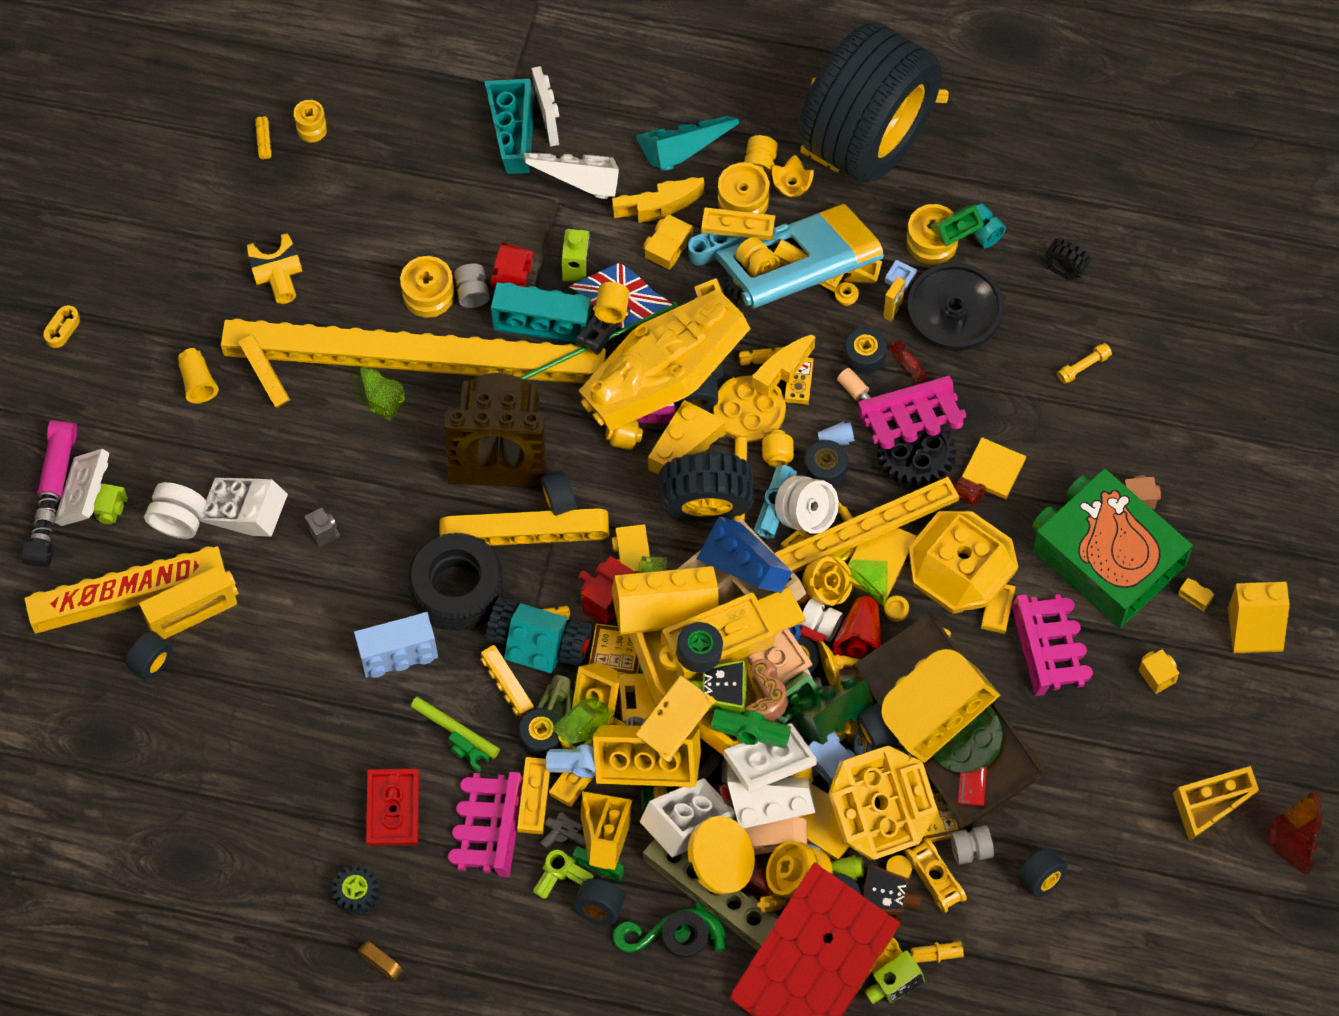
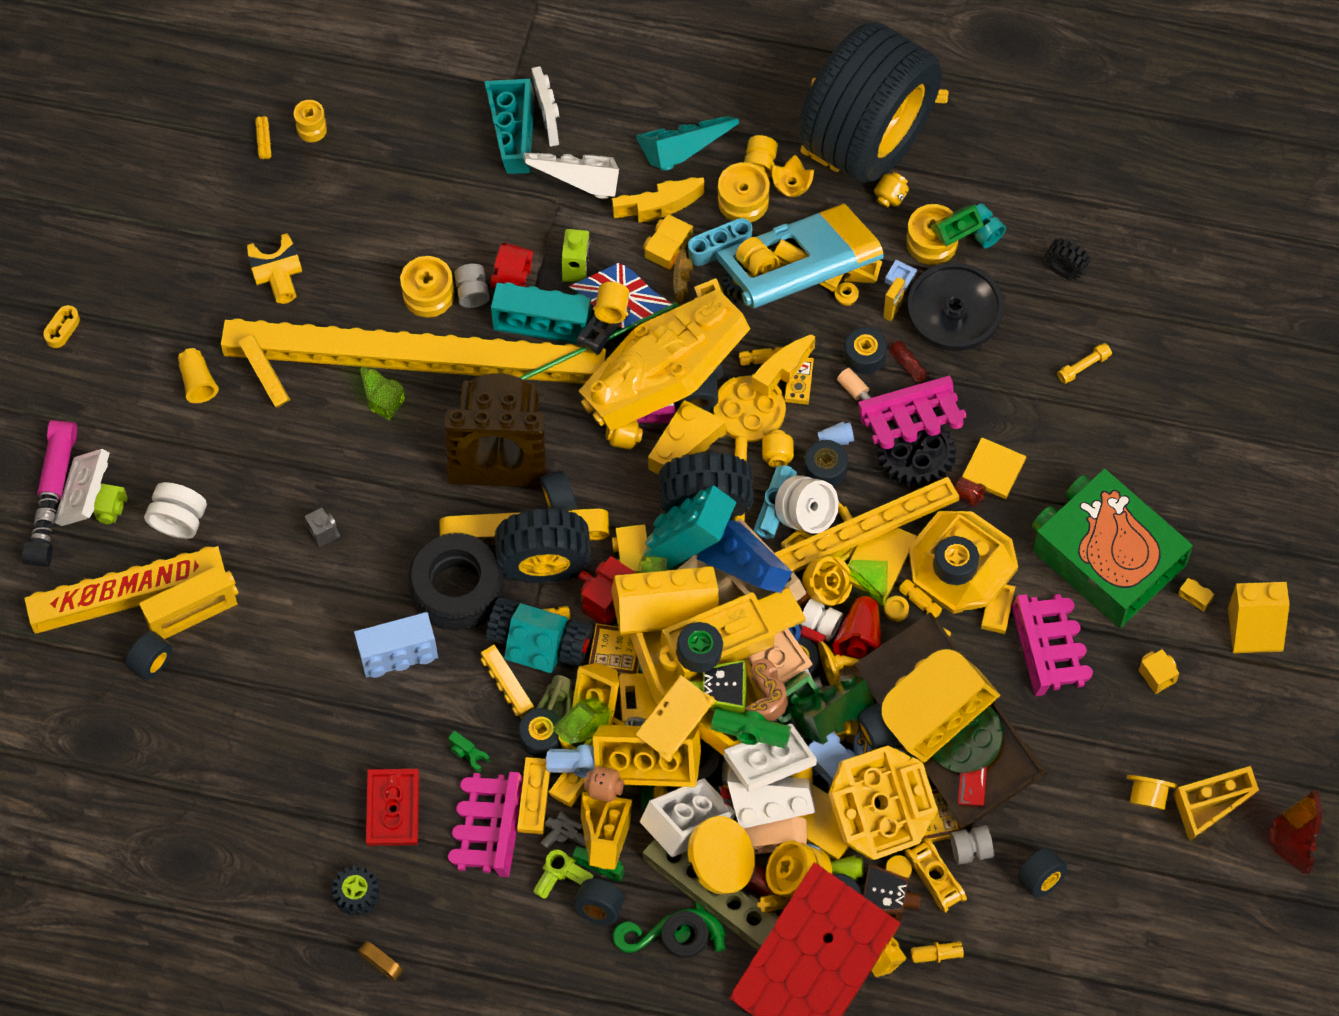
(244, 505): white slope -> none
(452, 725): lime piece -> none
(542, 545): none -> black wheel
(603, 784): none -> nougat head
(681, 276): none -> clear yellow slope
(690, 527): none -> teal brick
(738, 224): yellow plate -> none
(891, 189): none -> yellow head
(902, 971): lime torso -> none
(919, 598): none -> yellow axle
(962, 554): none -> black wheel
(1144, 489): nougat brick -> none
(1149, 792): none -> yellow piece

